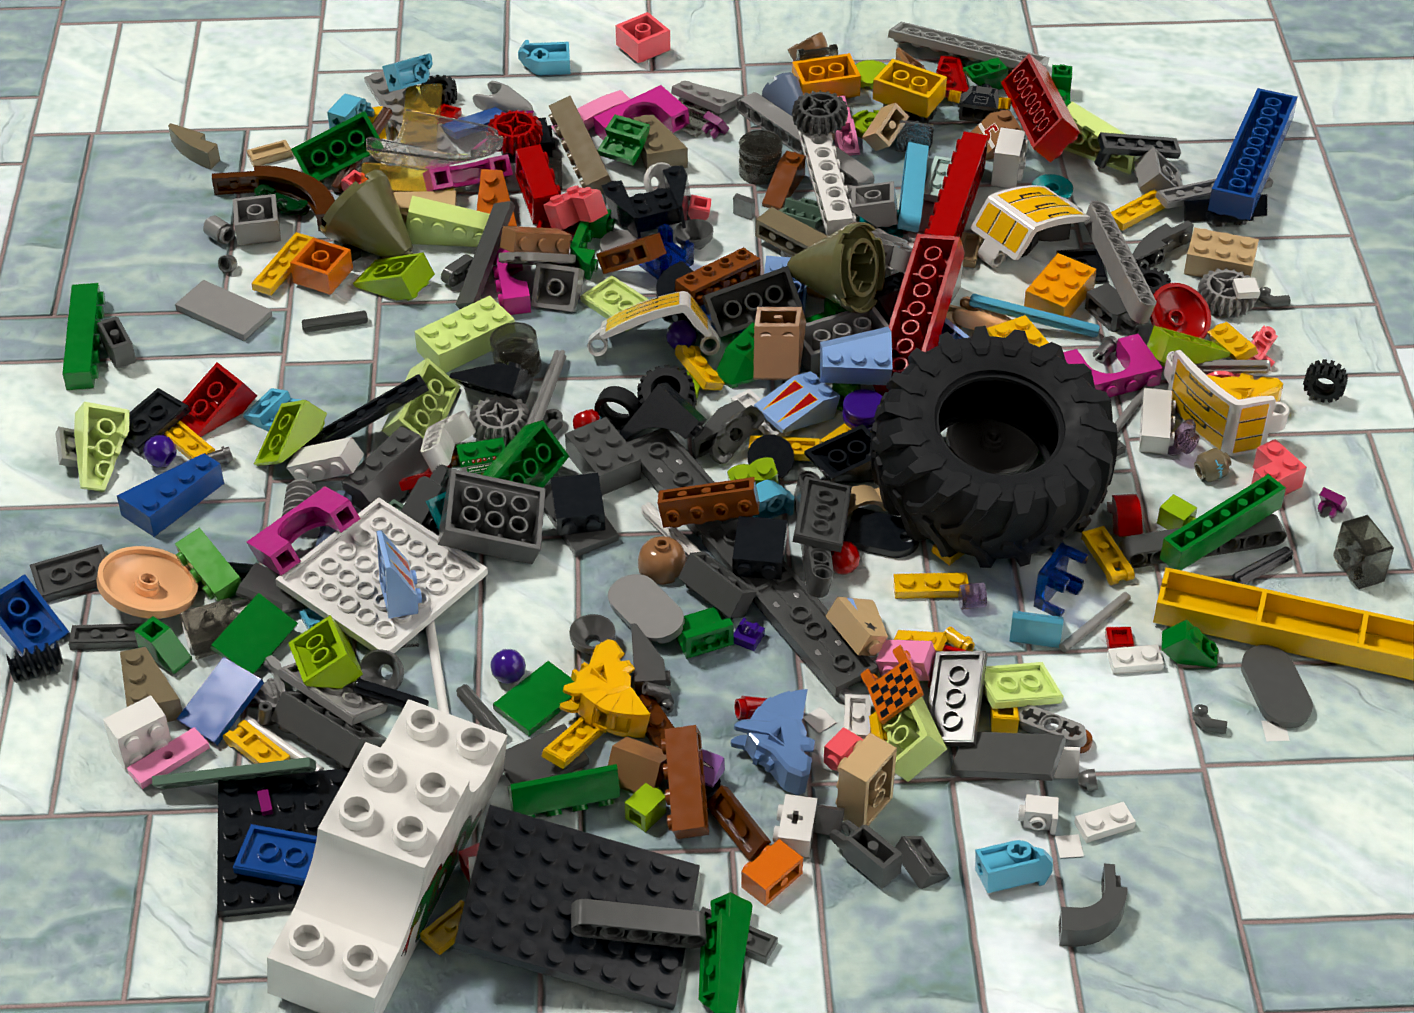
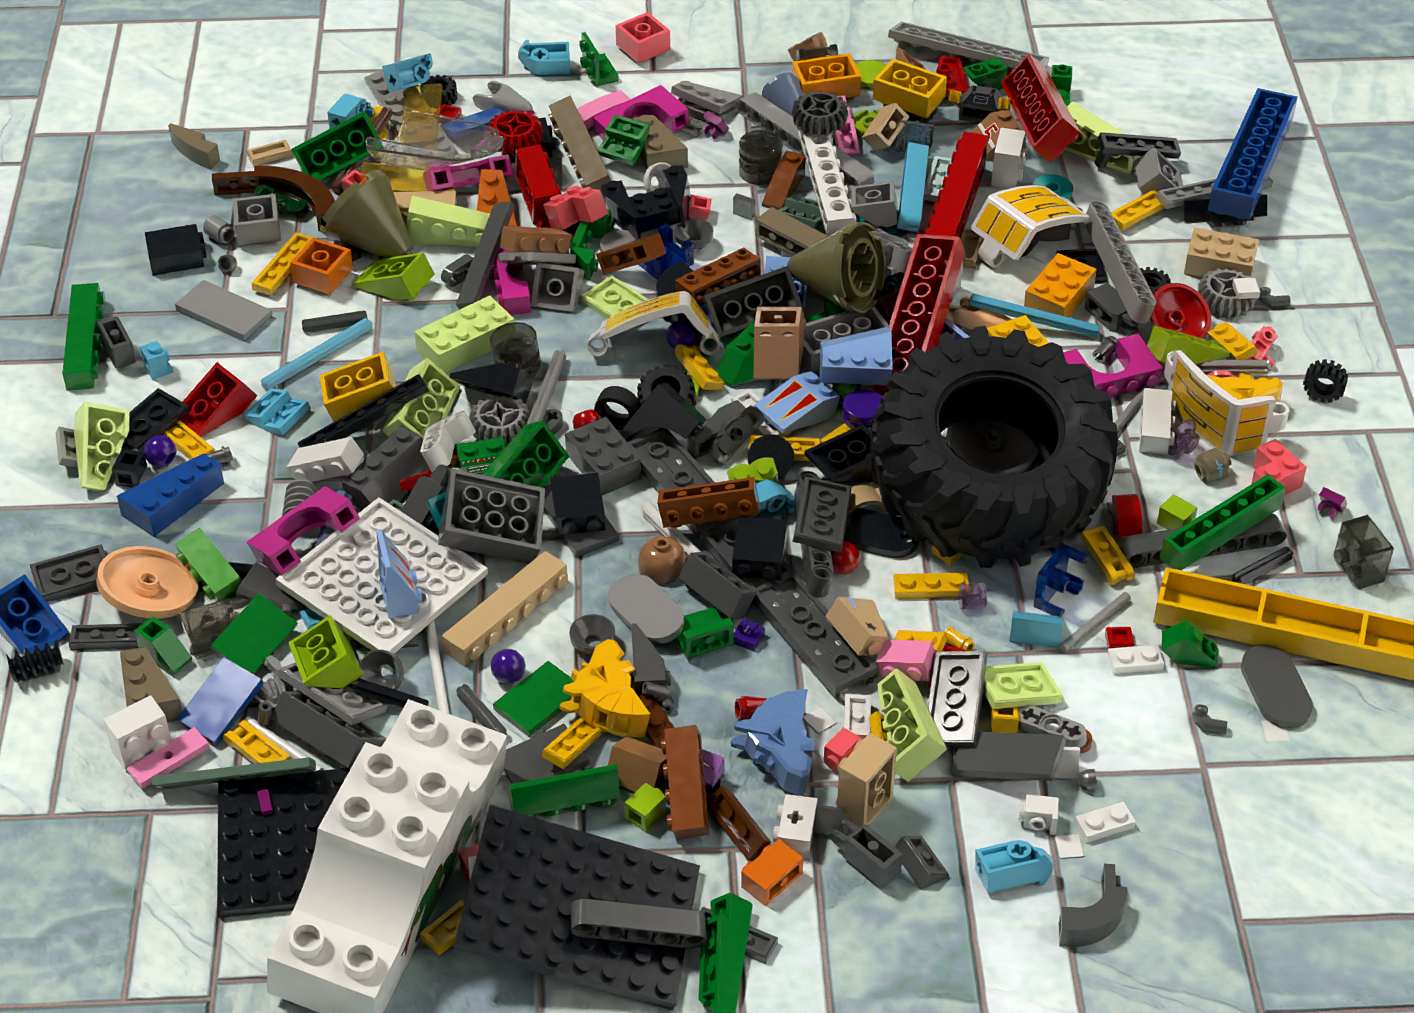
(129, 468): none -> black brick
(156, 360): none -> medium azure brick
(175, 249): none -> black brick
(275, 855): blue tile -> none
(291, 429): lime slope -> none
(316, 354): none -> medium azure axle
(356, 384): none -> yellow brick
(504, 608): none -> tan brick
(596, 64): none -> green bracket
(894, 689): orange flag -> none
(1160, 241): dark grey slope -> none

